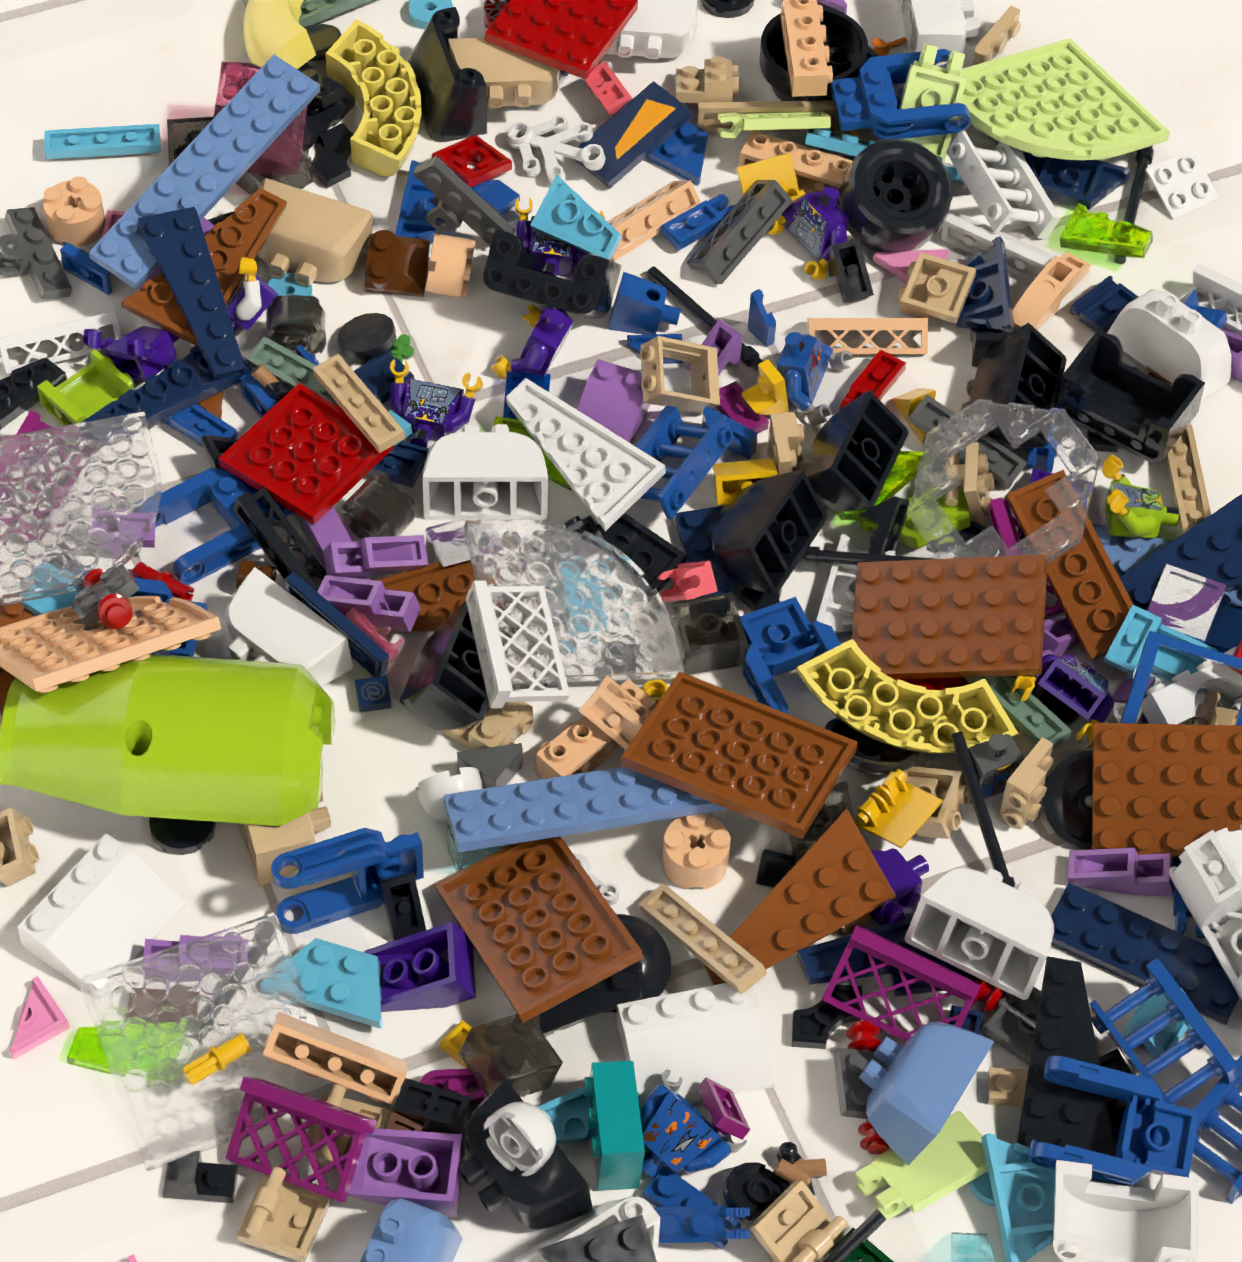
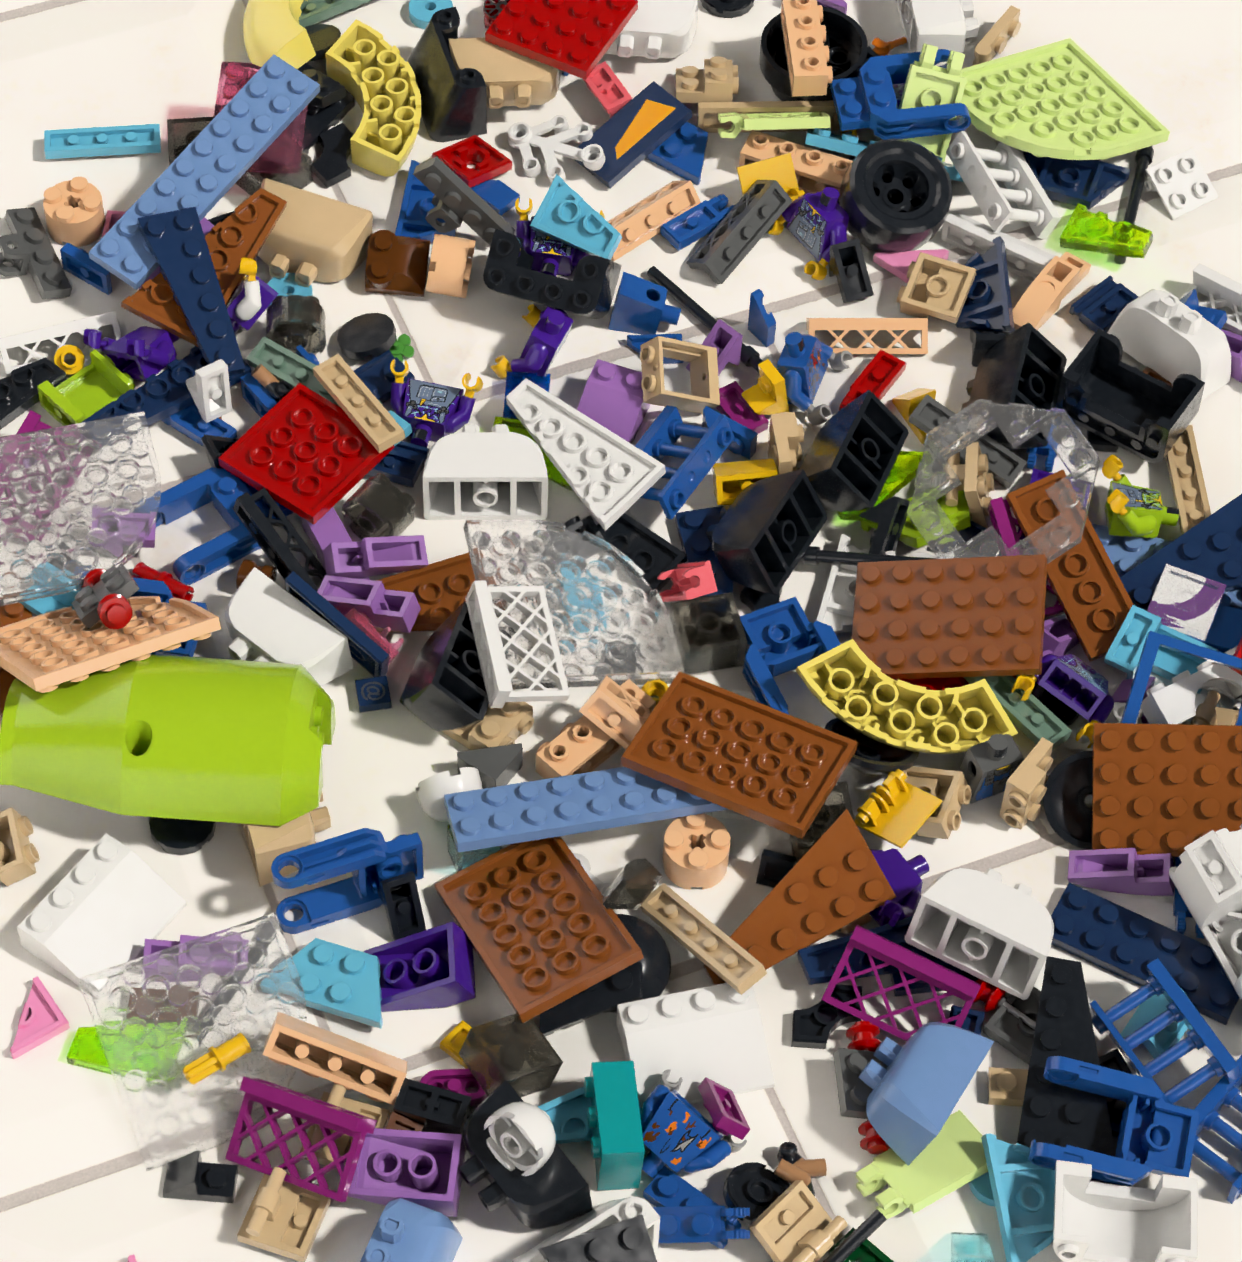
(73, 350): none -> yellow plate
(211, 390): none -> white slope
(450, 541): clear tile -> none
(632, 885): none -> clear smoke slope
(980, 807): black bar -> none

